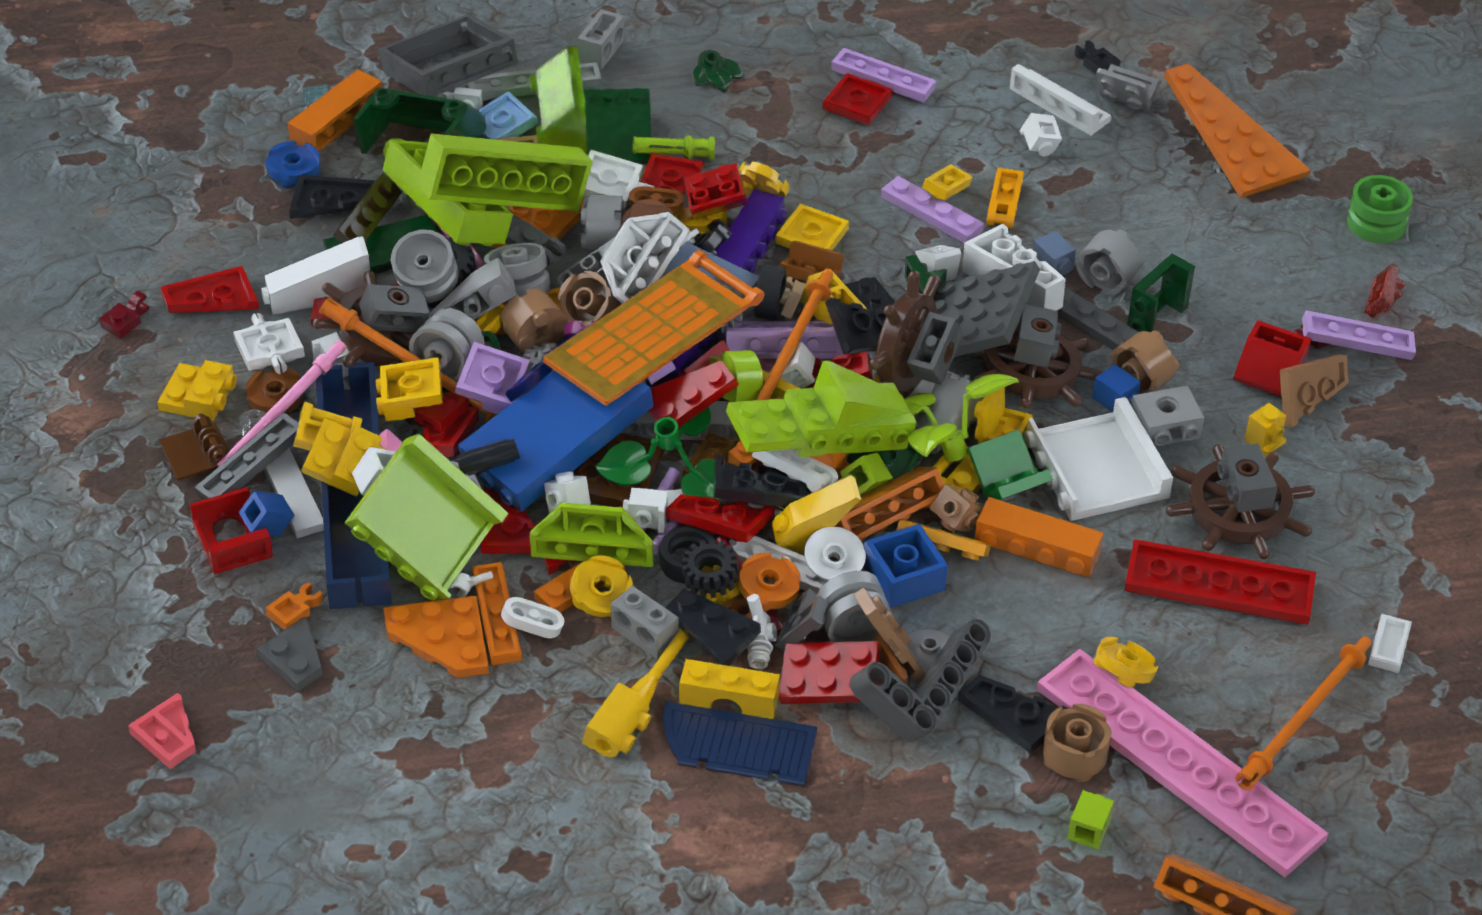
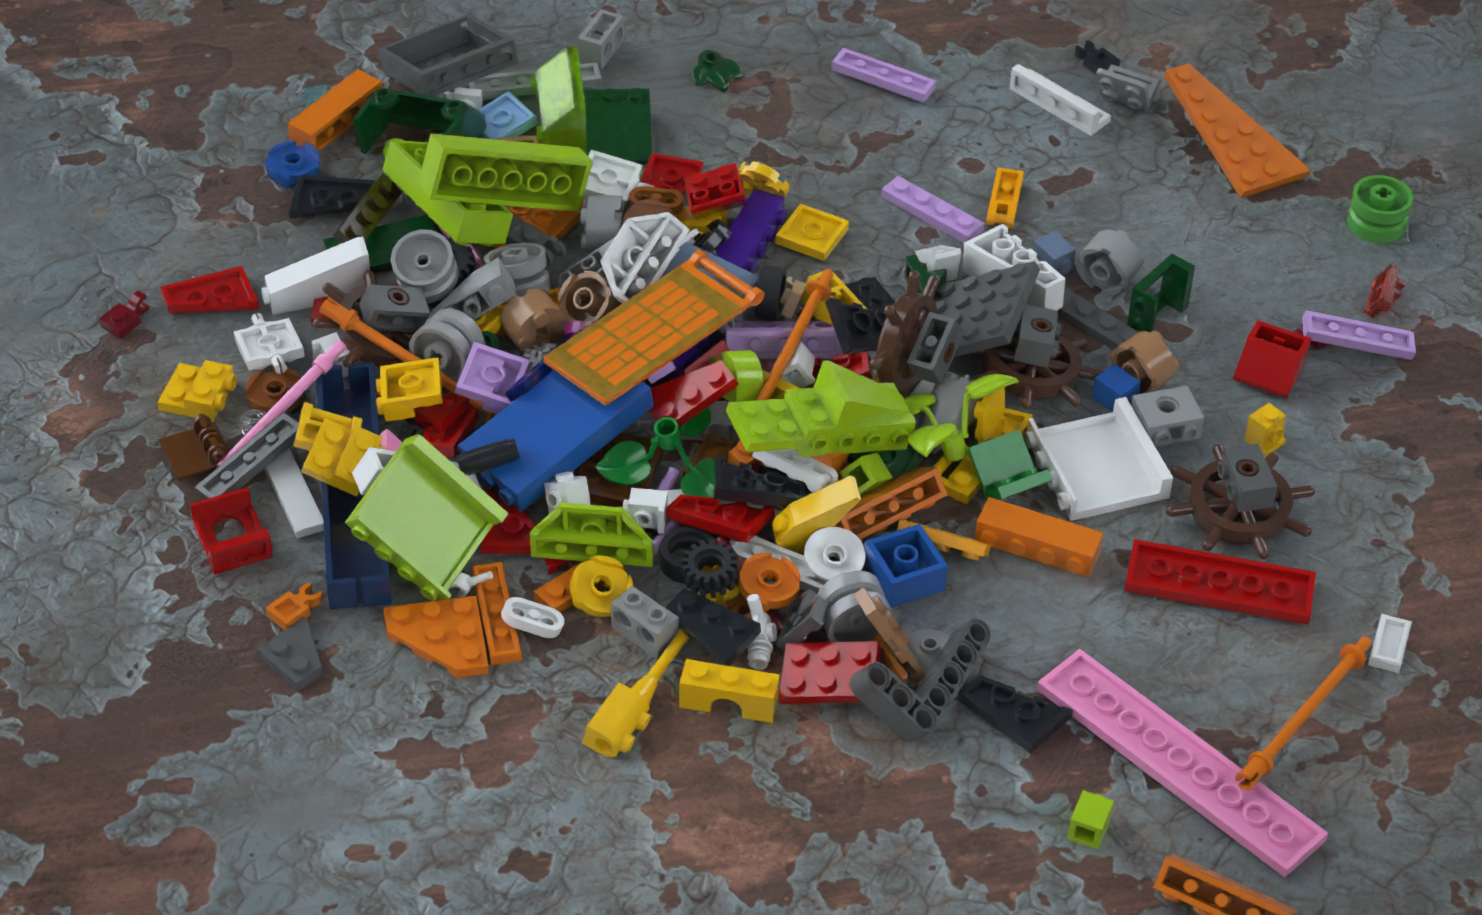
(165, 732): coral wing -> none
(266, 511): blue brick -> none
(707, 149): lime pin -> none
(739, 742): dark blue piece -> none
(809, 259): dark orange bracket -> none
(857, 99): red plate -> none
(947, 182): yellow plate -> none
(957, 508): medium nougat brick -> none
(1043, 139): white brick -> none
(1077, 742): medium nougat brick -> none
(1128, 662): yellow plate -> none
(1309, 384): medium nougat wing -> none

